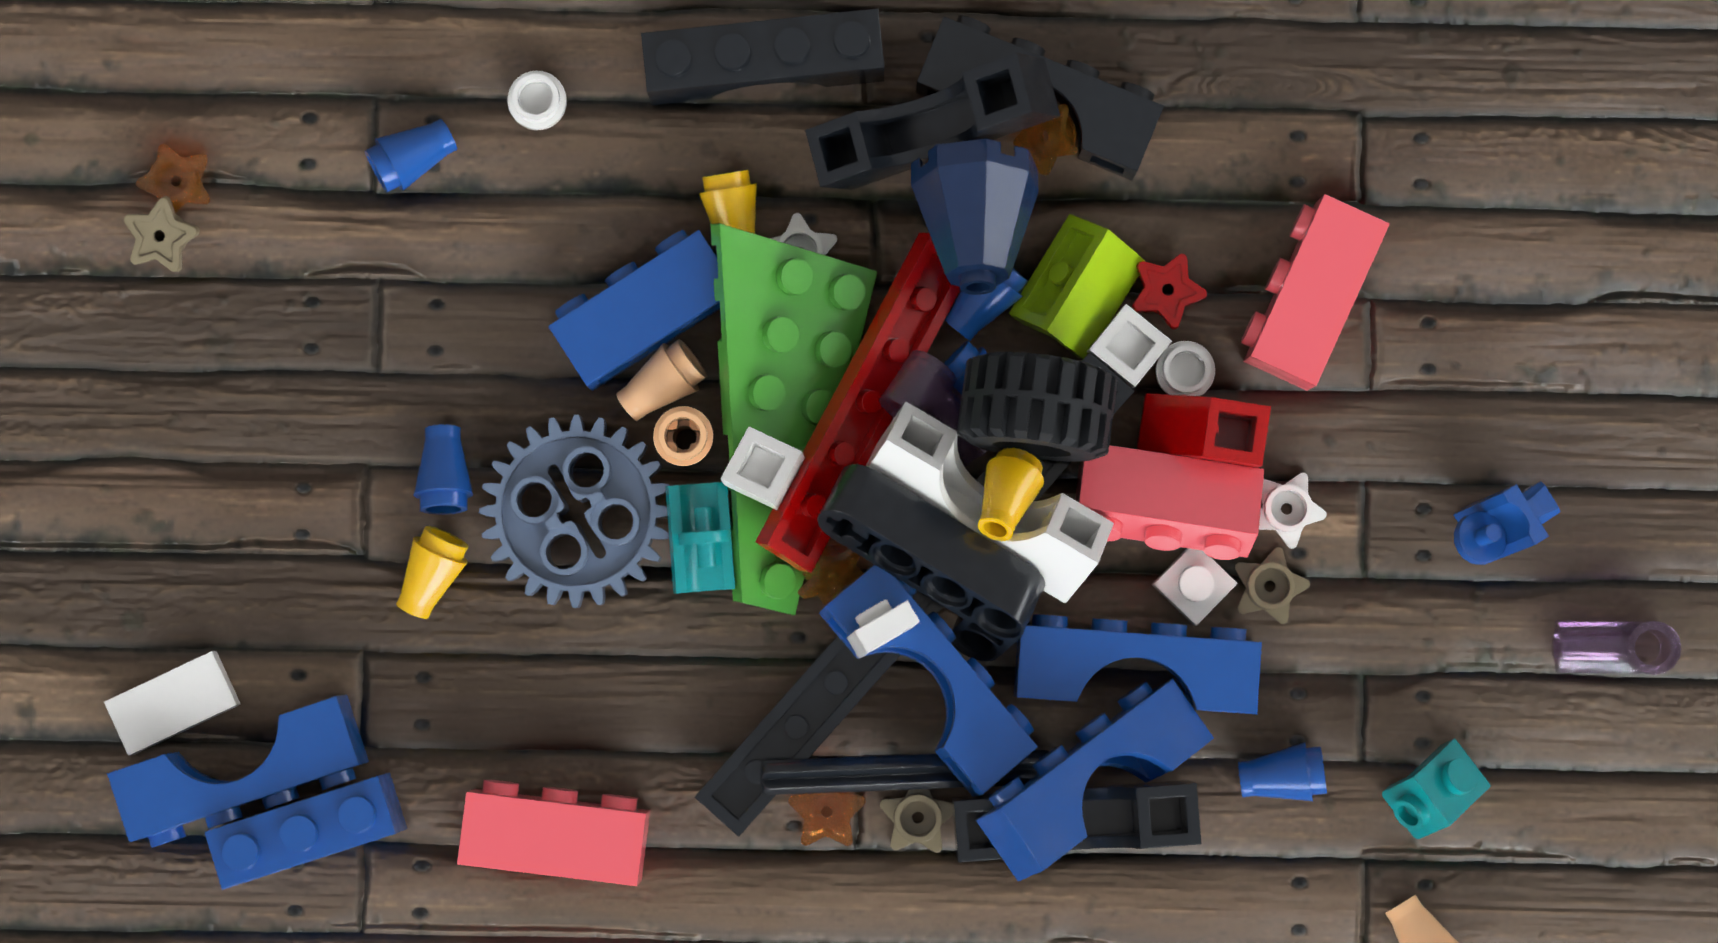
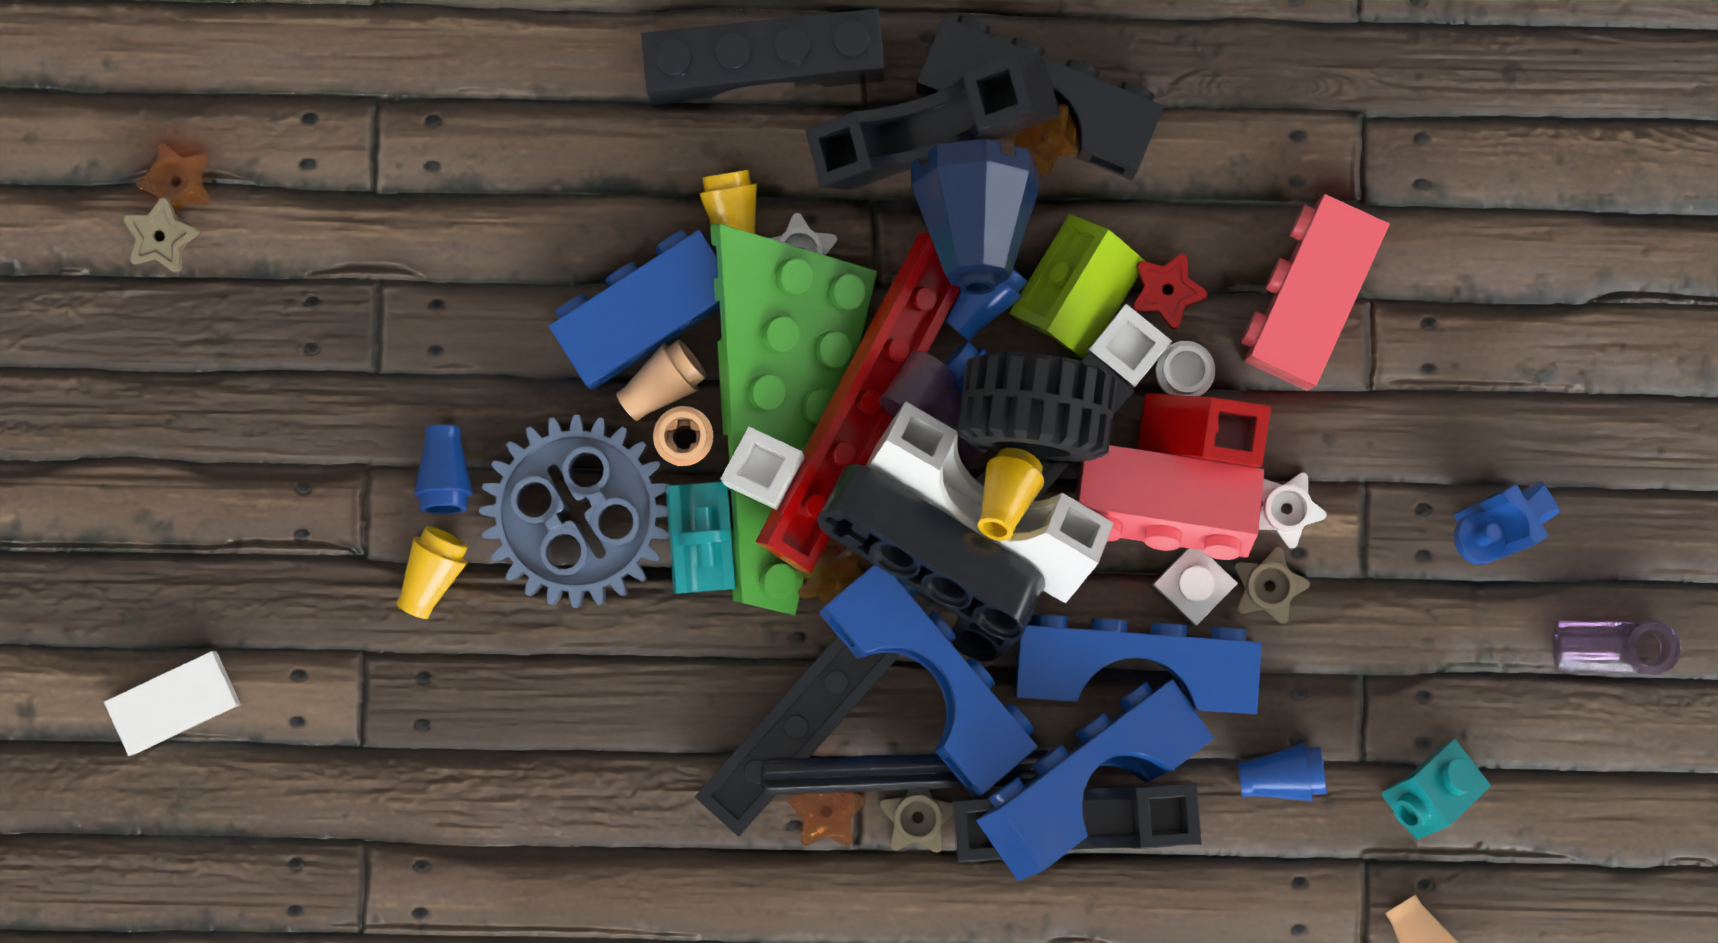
(168, 792): blue arch -> none
(305, 830): blue brick -> none
(409, 154): blue cone -> none
(537, 100): white plate -> none
(554, 833): coral brick -> none
(880, 626): white plate -> none

